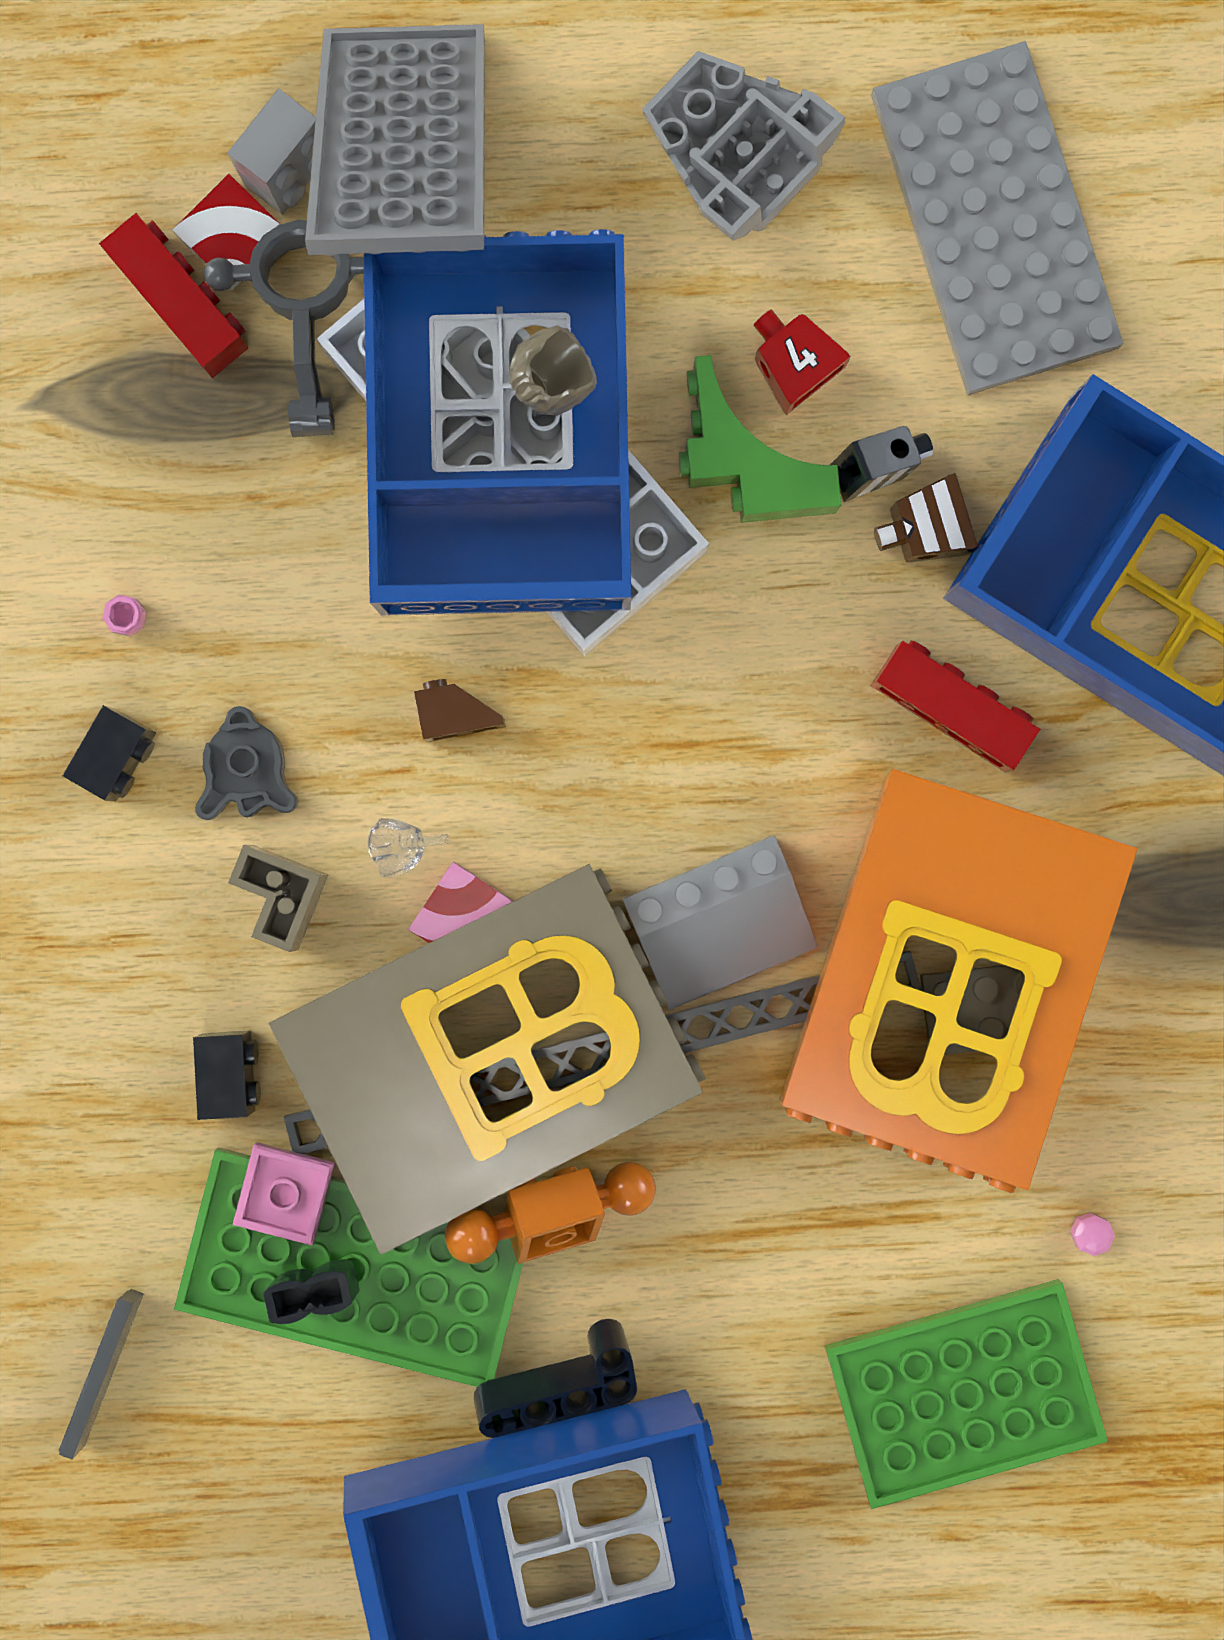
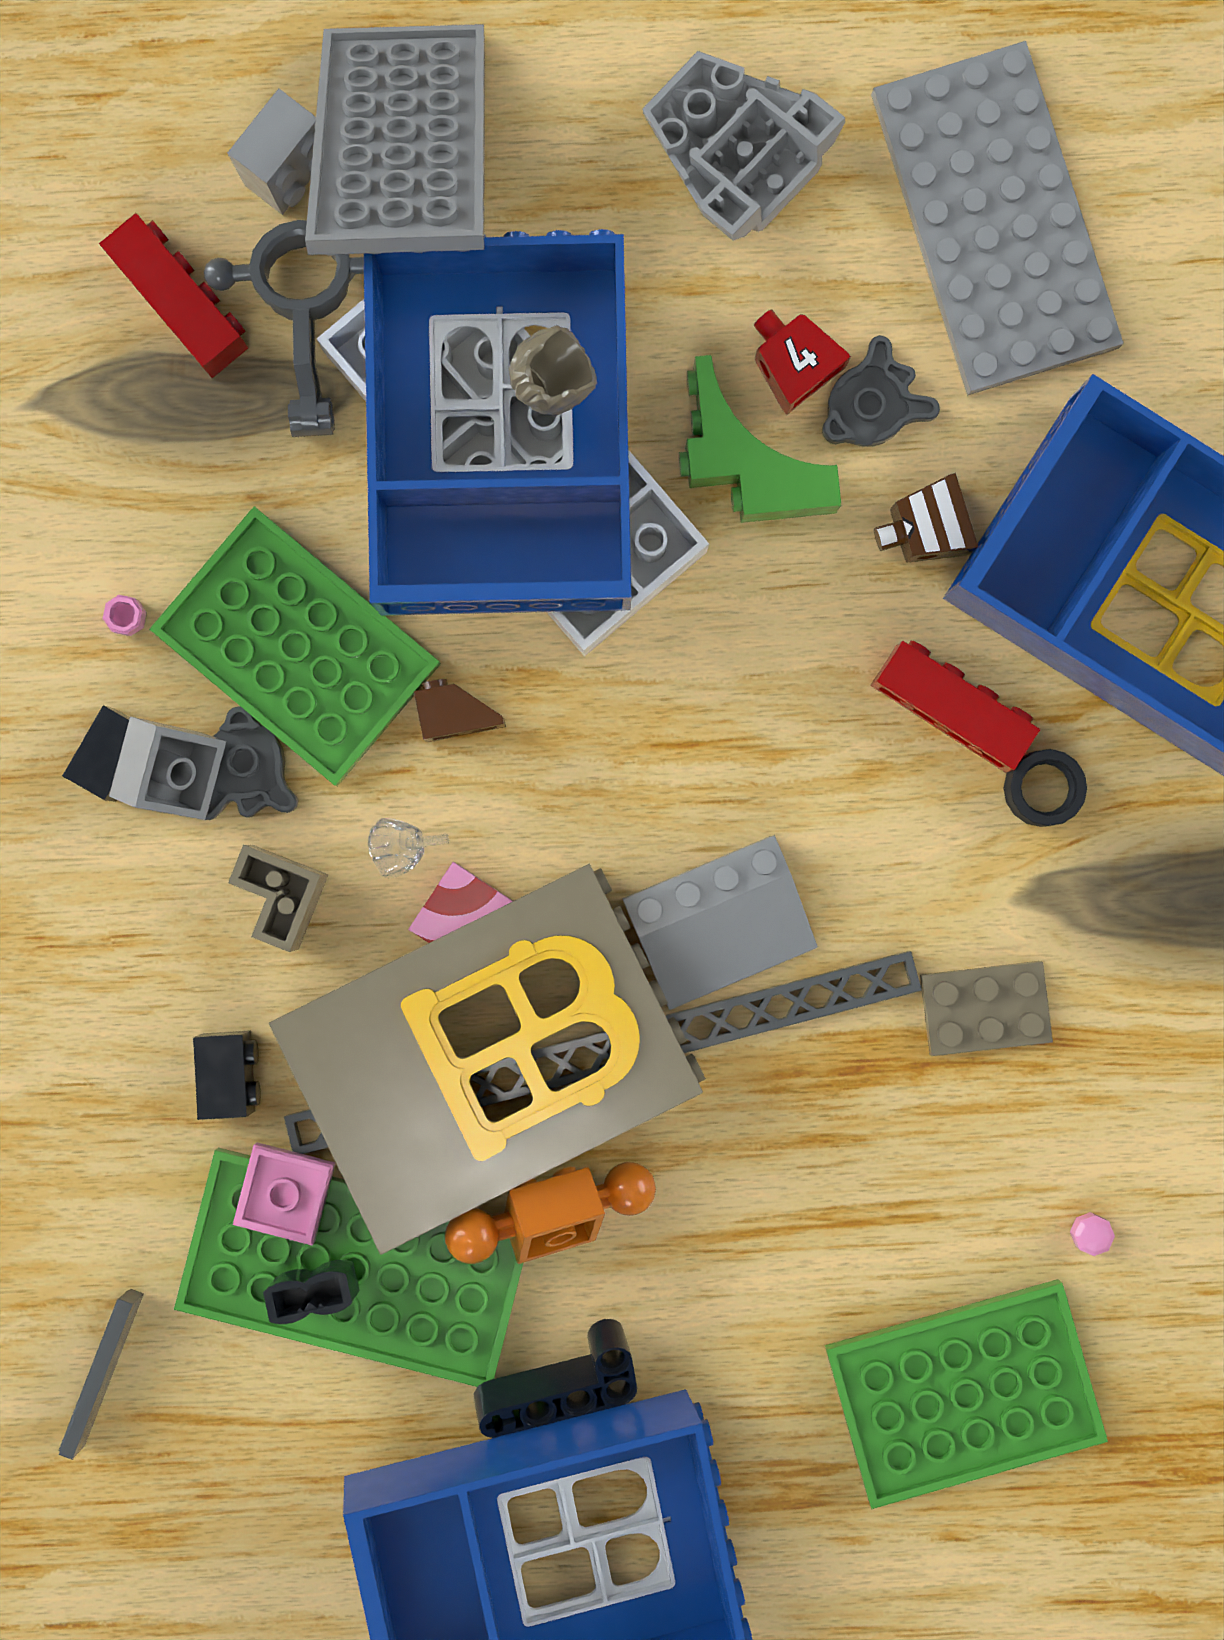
(167, 768): none -> light grey brick
(225, 224): tile -> none
(295, 646): none -> bright green plate
(874, 400): none -> dark grey tile
(880, 461): torso -> none
(992, 890): orange panel -> none
(1076, 793): none -> black tyre

